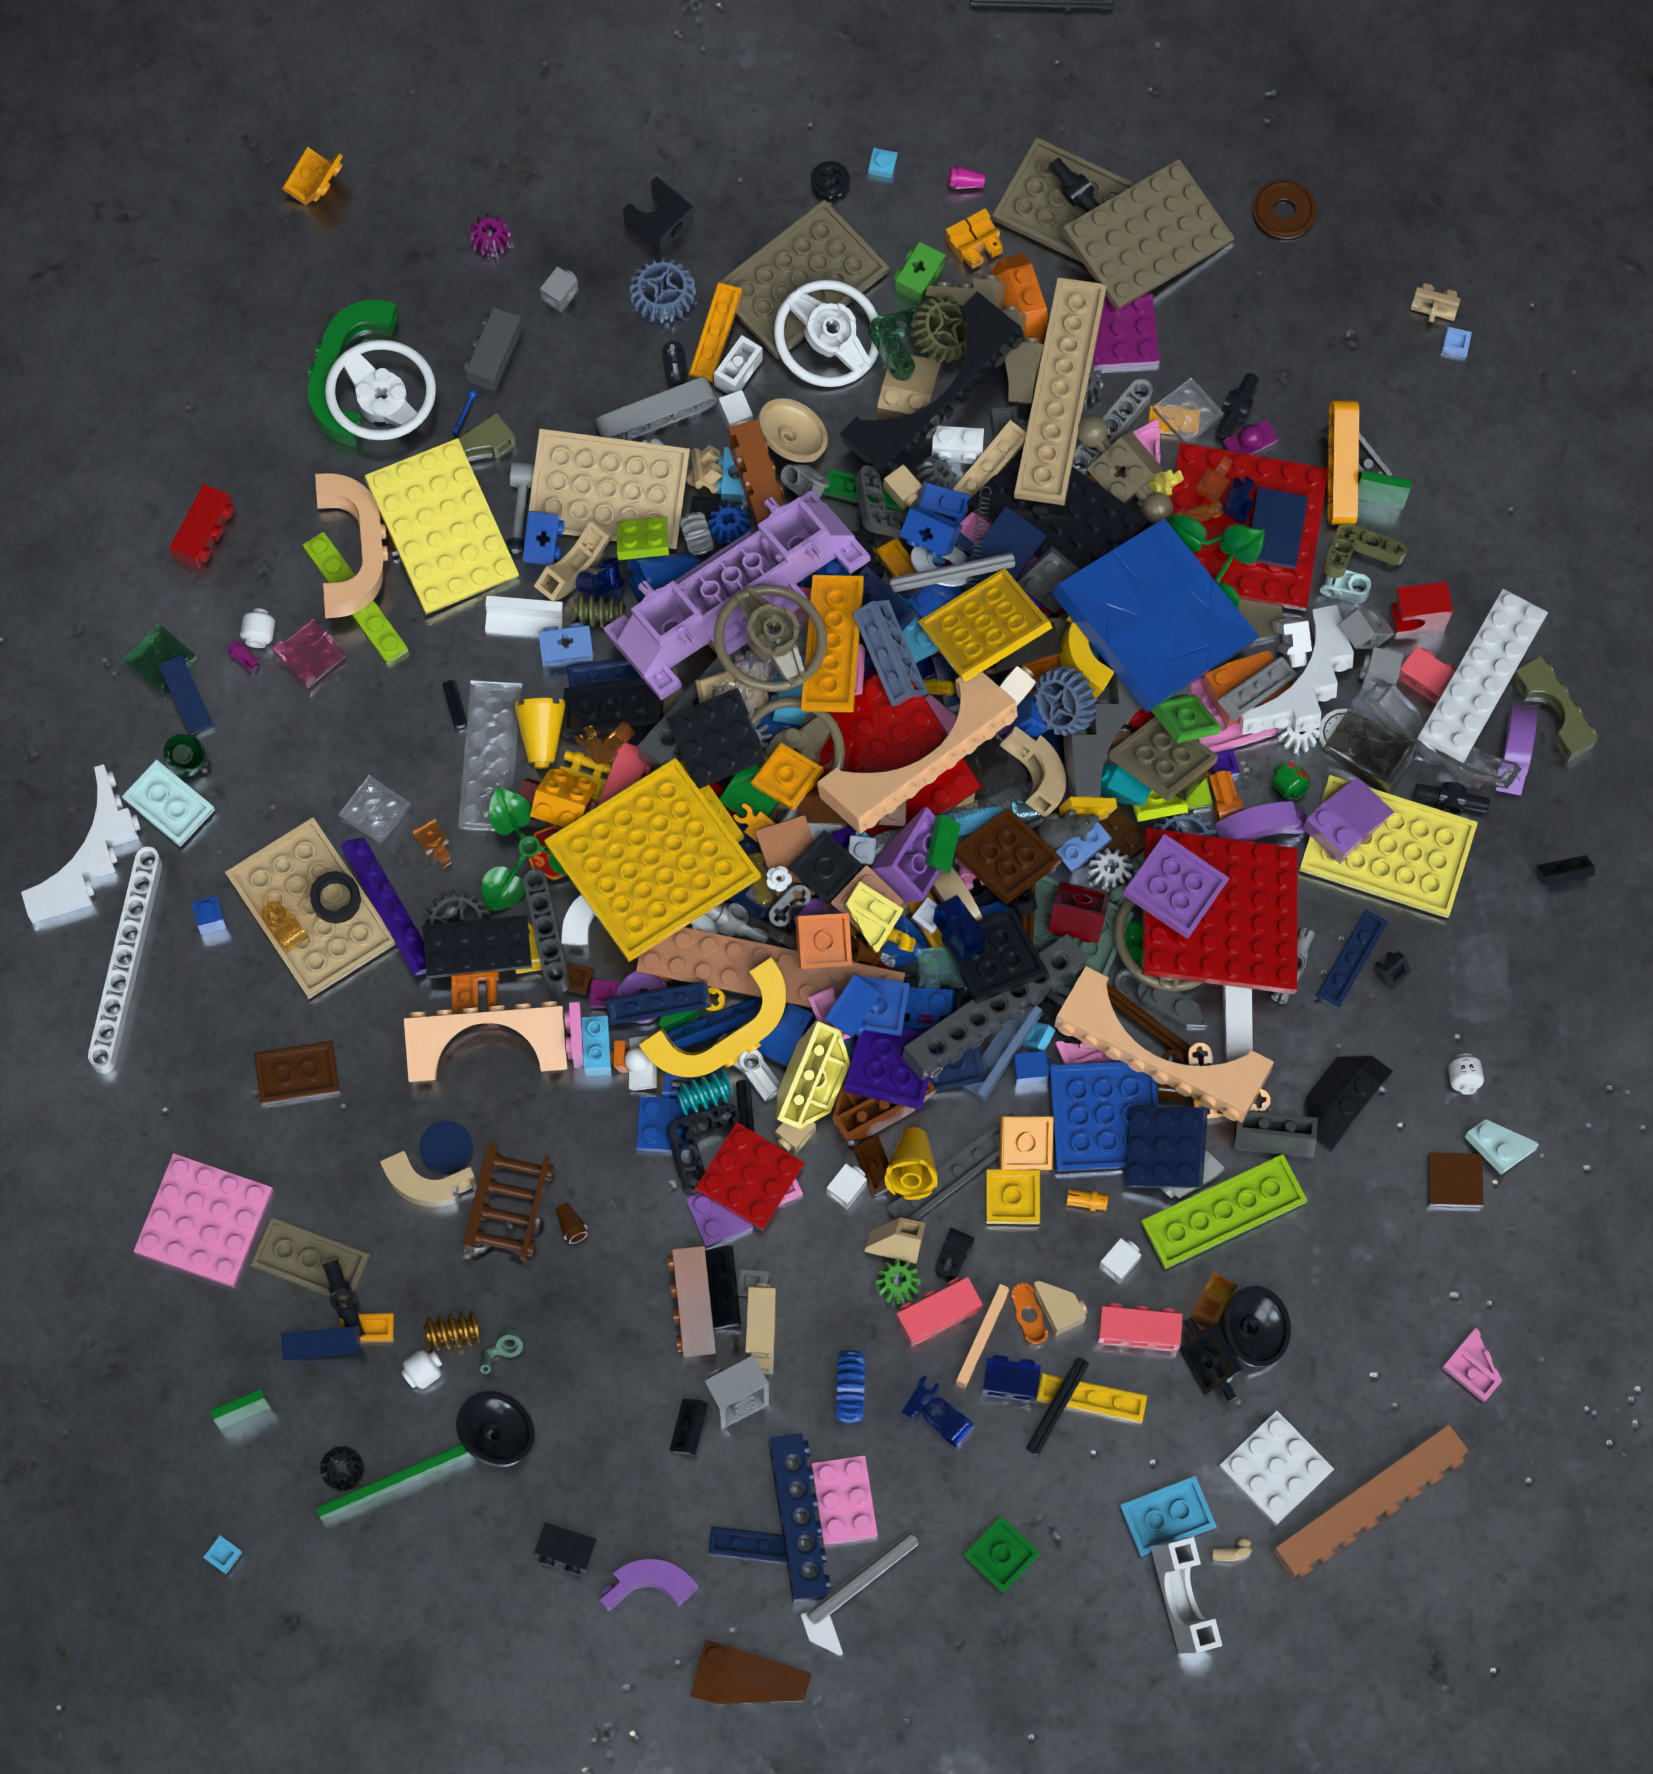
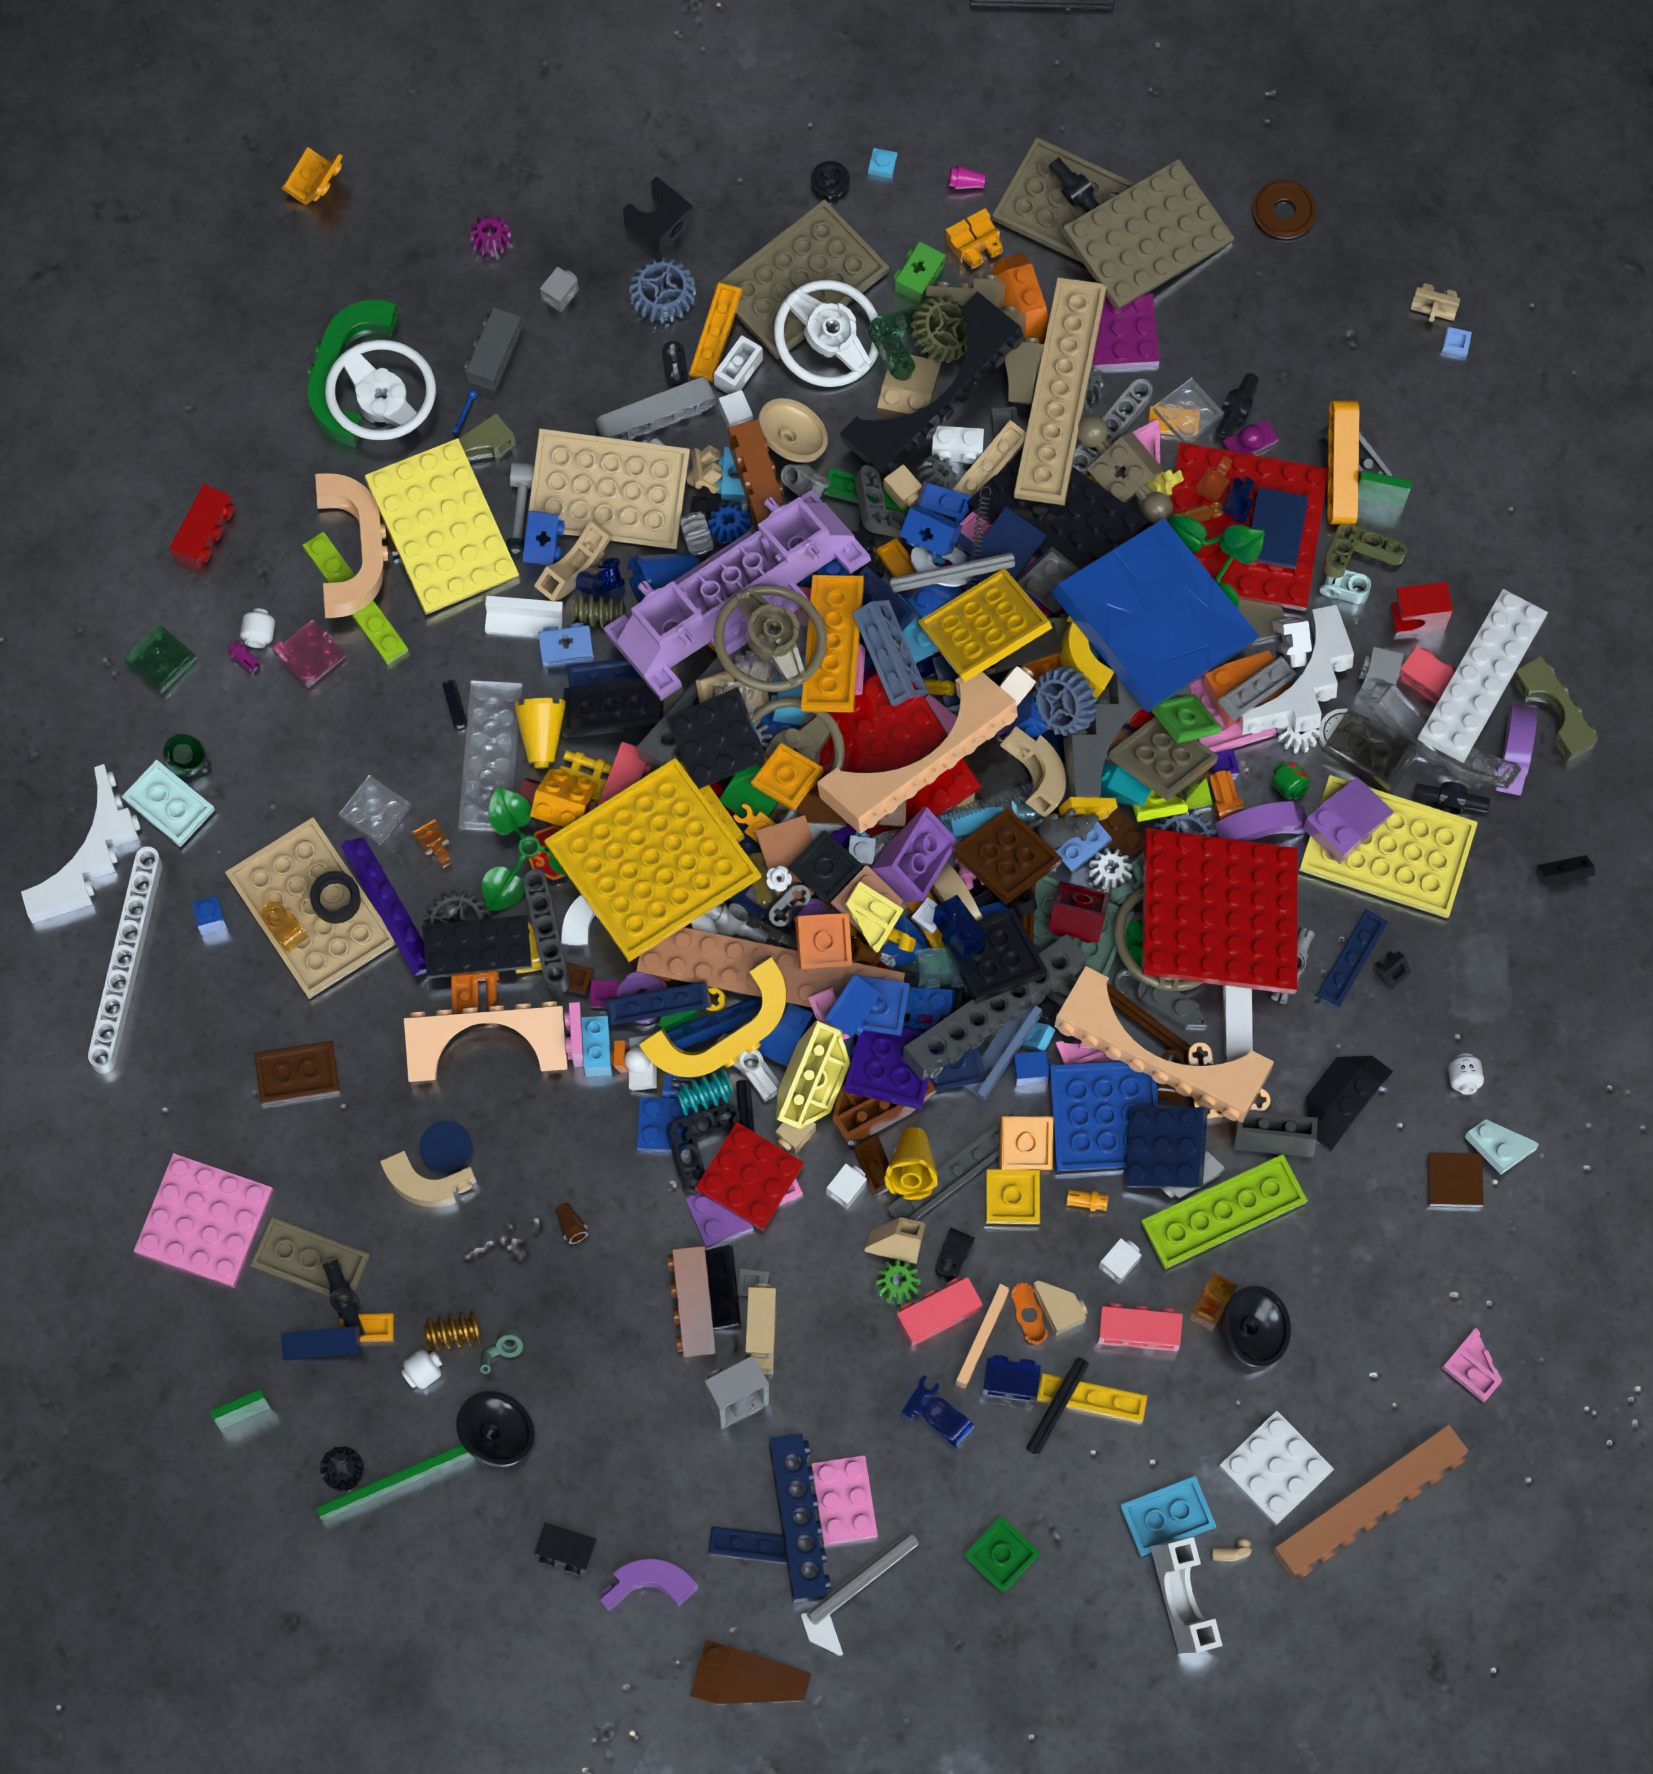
(185, 695): dark blue tile -> none
(222, 1554): medium azure plate -> none
(482, 1211): reddish brown fence -> none
(604, 752): clear orange bar -> none
(642, 538): lime plate -> none
(688, 1426): black plate -> none
(850, 1386): blue gear -> none
(943, 844): green tile -> none
(1175, 886): medium lavender plate -> none
(1210, 1359): black plate -> none
(1366, 628): light grey brick -> none

